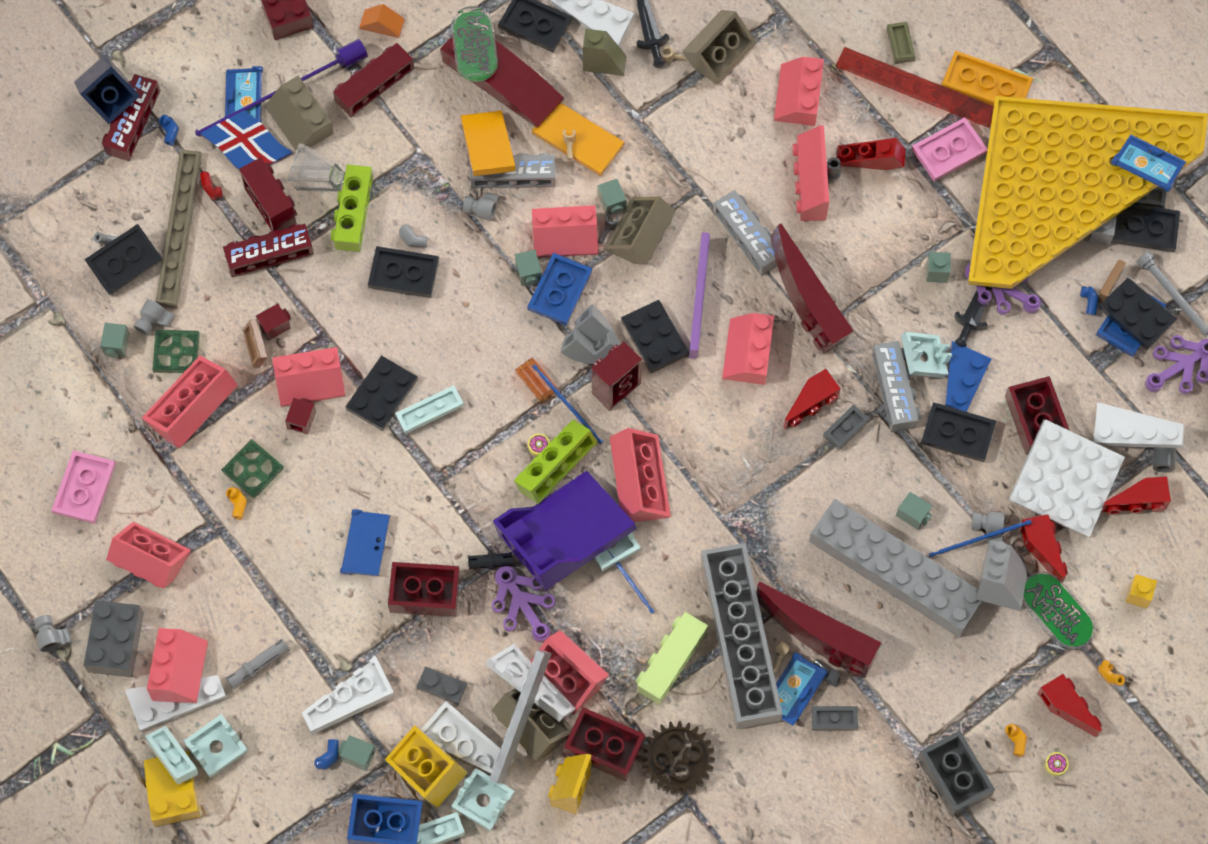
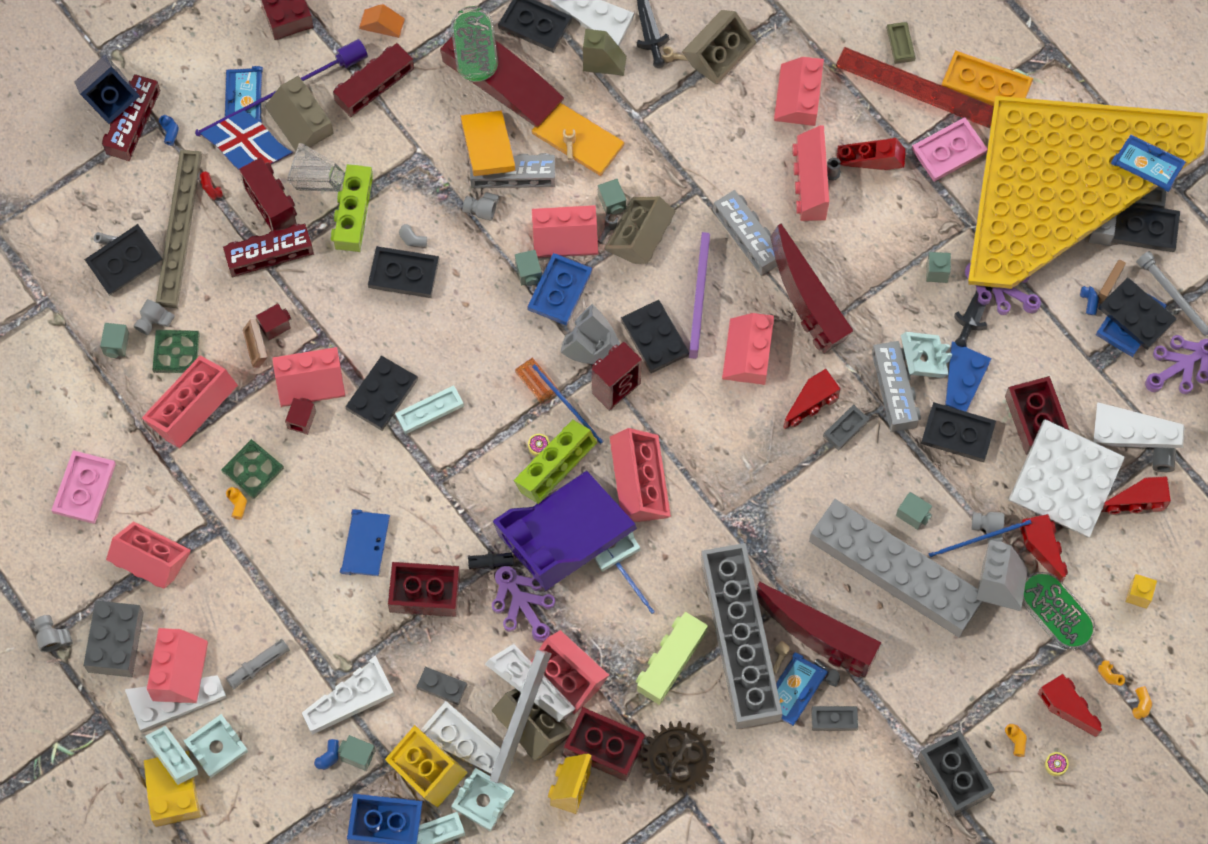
(1144, 705): none -> light orange arm

